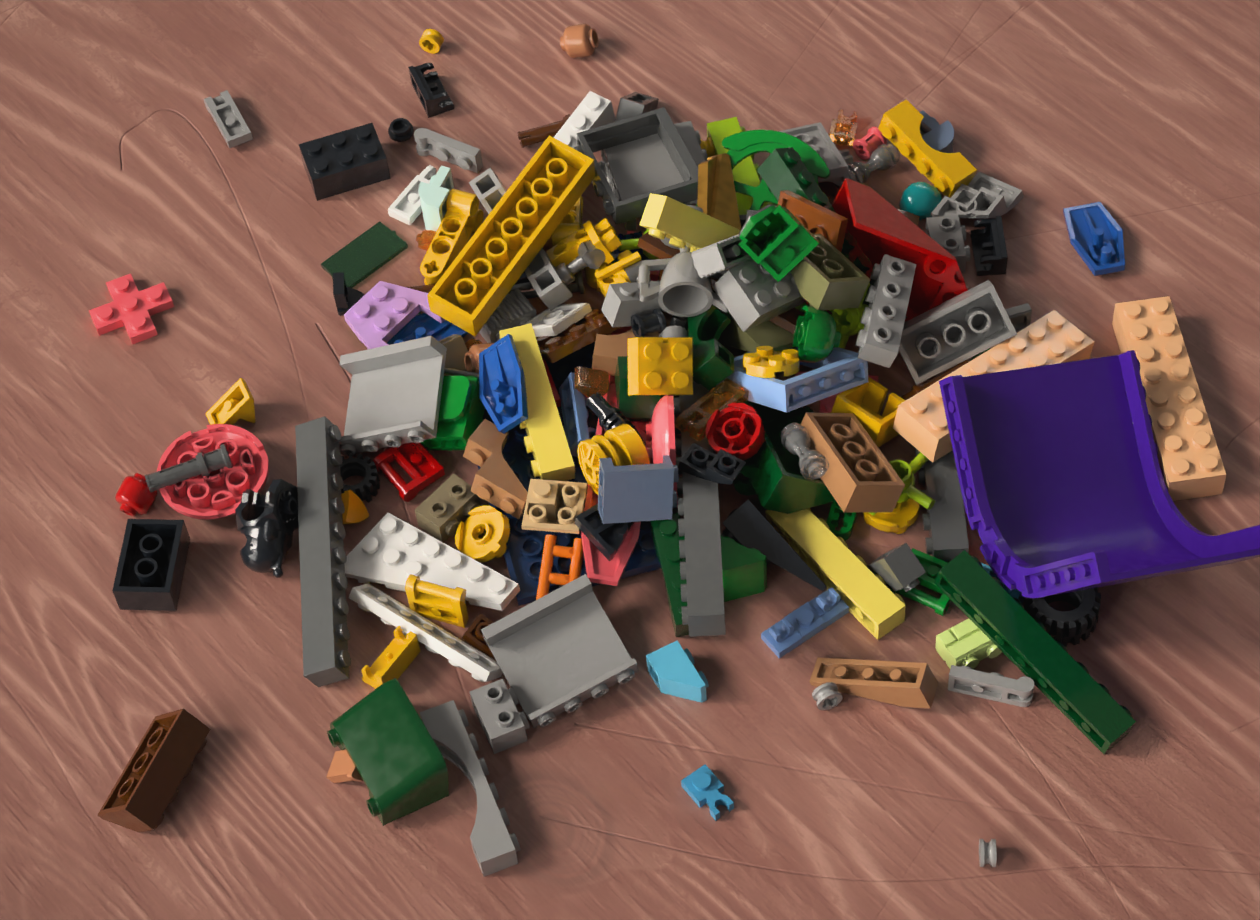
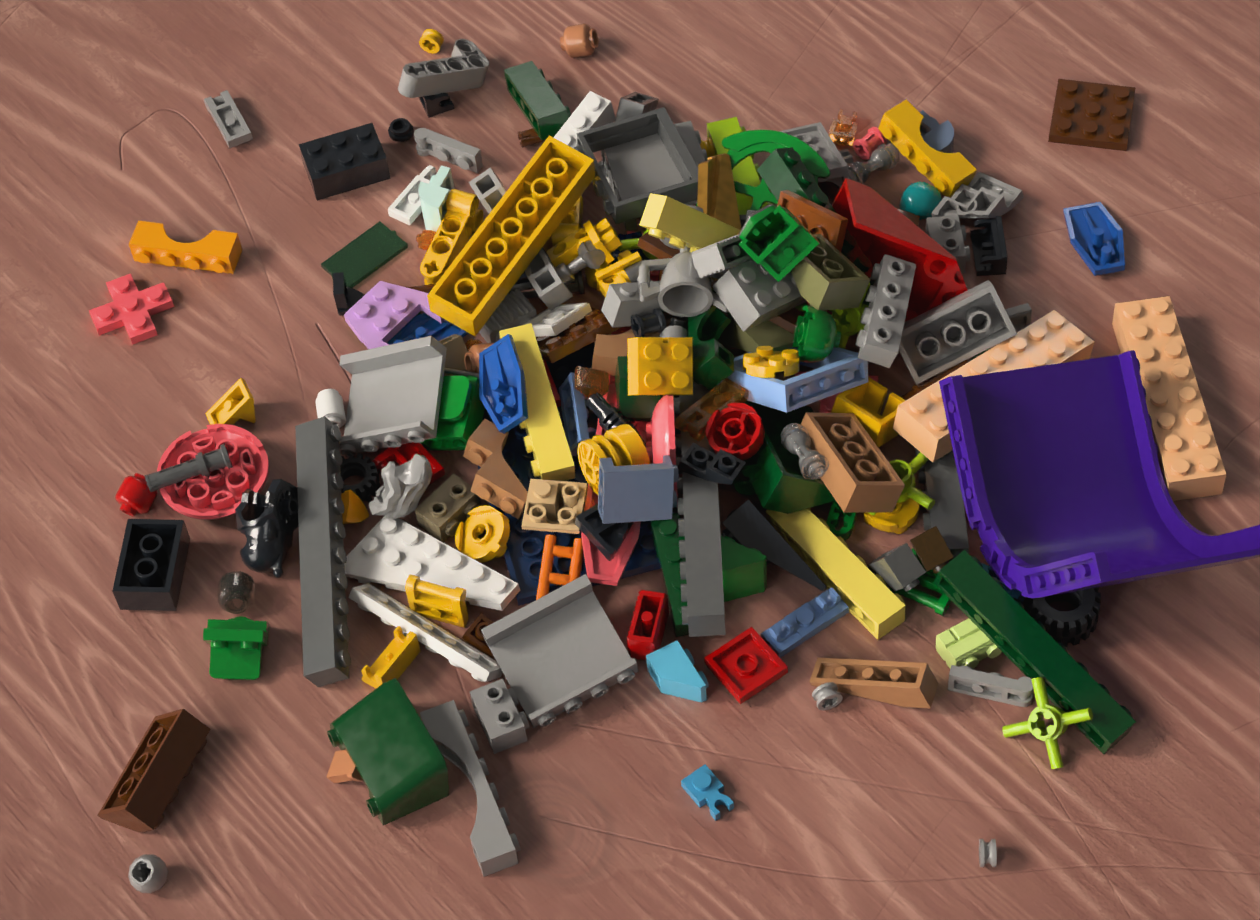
(148, 873): none -> light grey piece
(215, 252): none -> light orange arch
(236, 592): none -> clear smoke head
(236, 647): none -> green piece
(330, 404): none -> white brick
(401, 487): none -> light grey hair
(459, 72): none -> light grey beam
(536, 99): none -> dark green brick
(647, 624): none -> red brick
(746, 665): none -> red plate
(931, 550): none -> dark brown brick
(1036, 724): none -> lime bar
(1092, 114): none -> reddish brown plate

